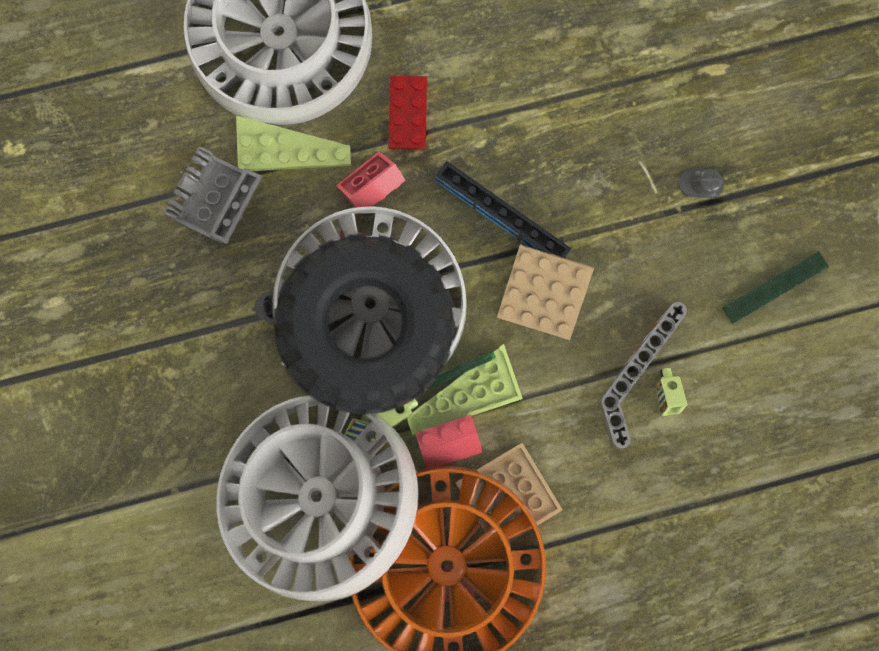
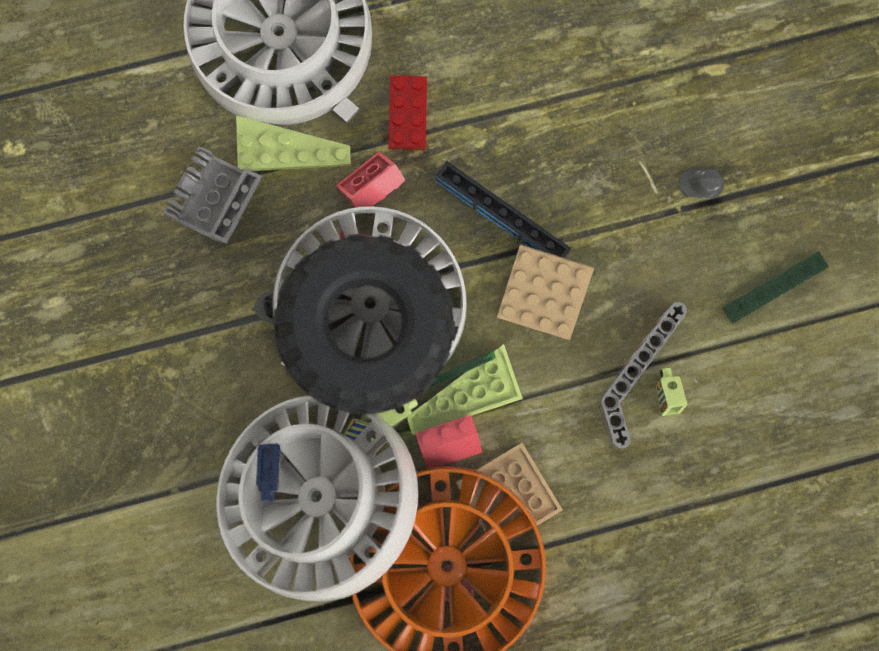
(268, 471): none -> dark blue hinge
(346, 110): none -> white tile

